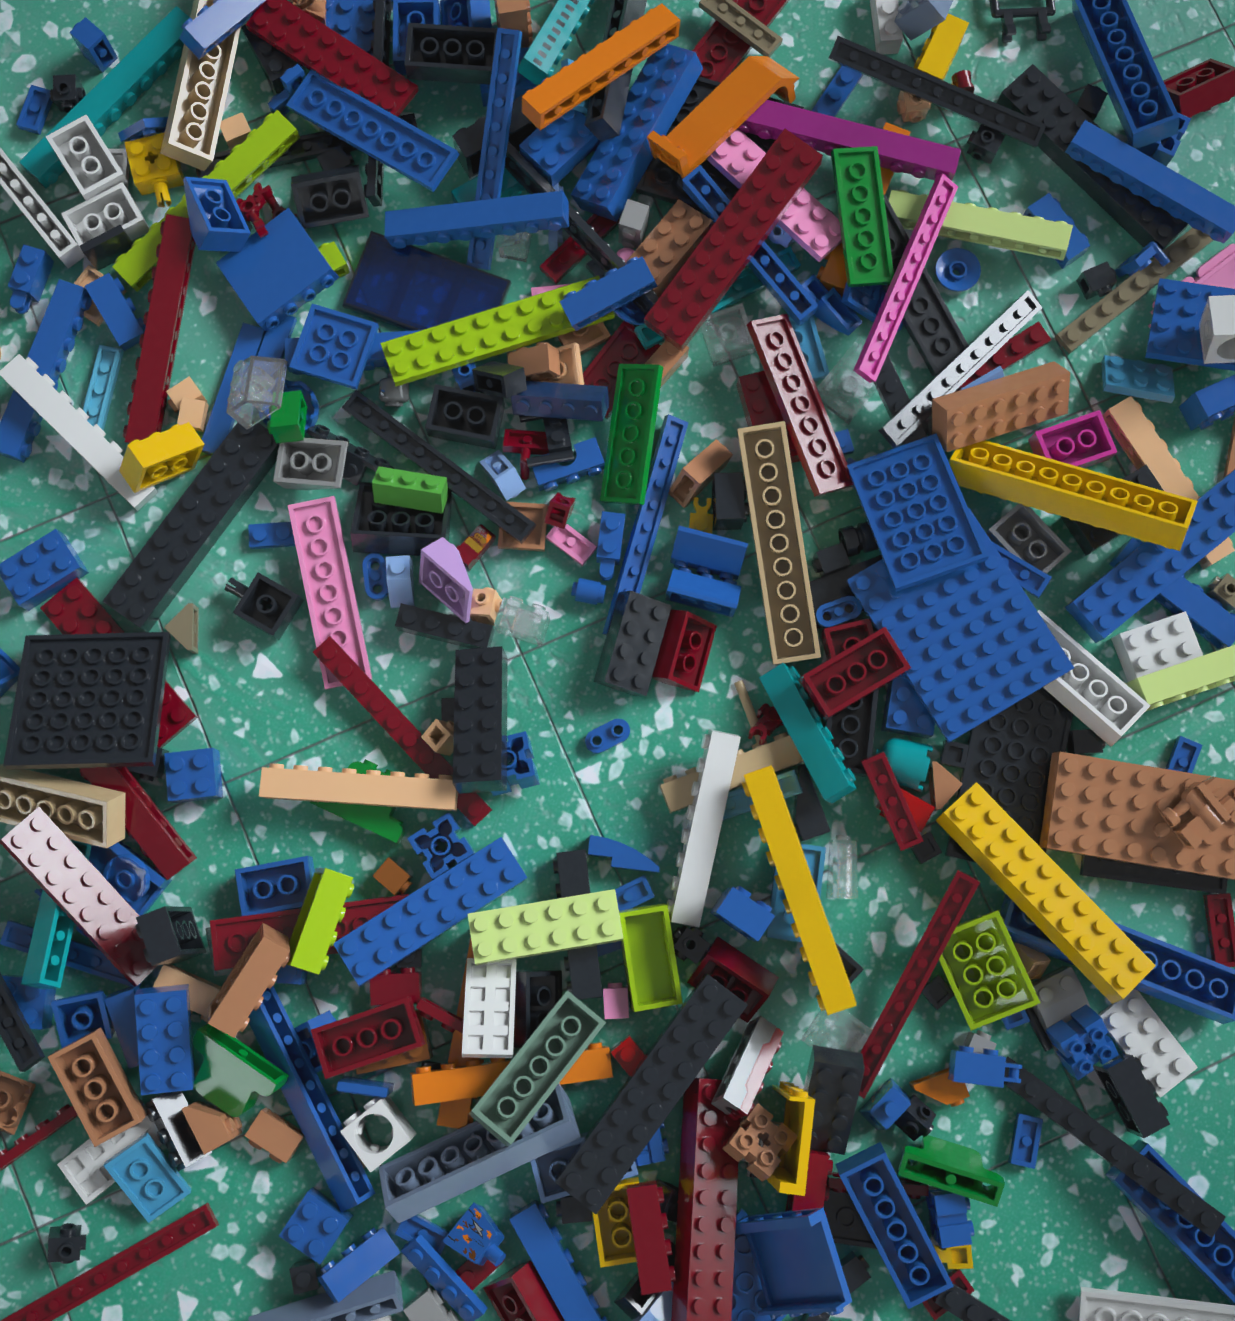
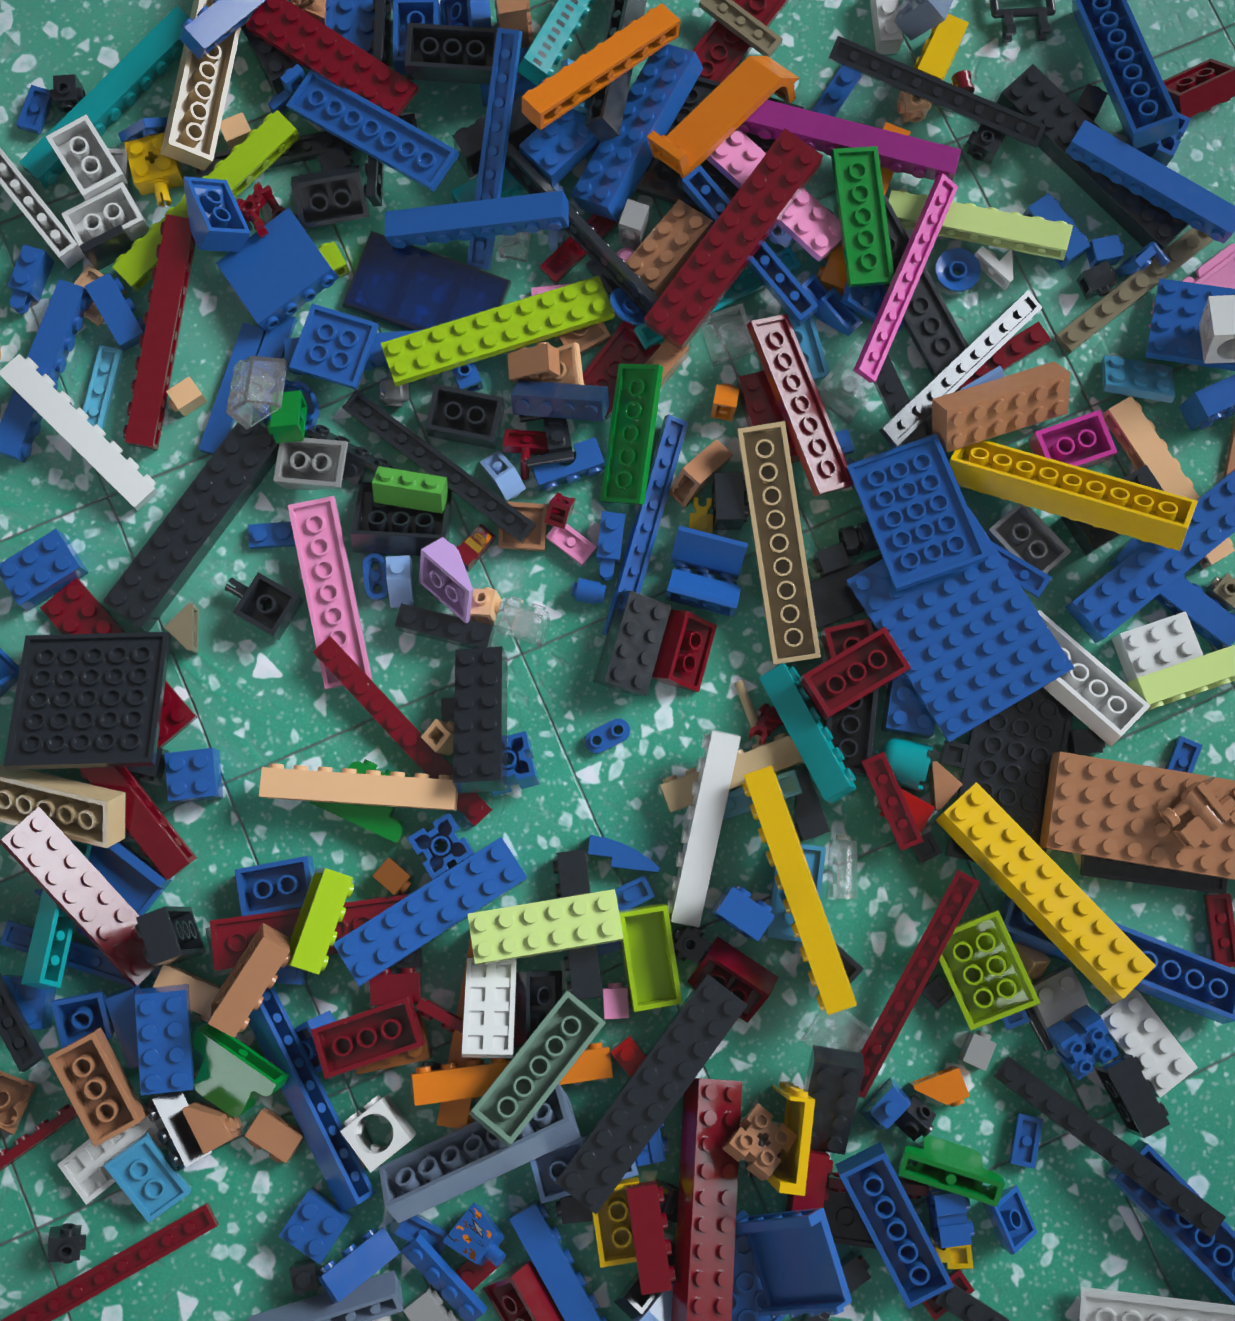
(93, 44): blue brick -> none
(128, 876): blue tile -> none
(161, 456): yellow brick -> none
(194, 412): light nougat panel -> none
(365, 1087): blue tile -> none
(499, 379): black brick -> none
(608, 293): blue brick -> none
(724, 402): none -> orange slope
(748, 1068): dark grey piece -> none
(837, 612): blue plate -> none
(981, 1068): blue brick -> none
(999, 271): none -> white slope
(1011, 1220): none -> blue slope
(1105, 249): none -> blue brick

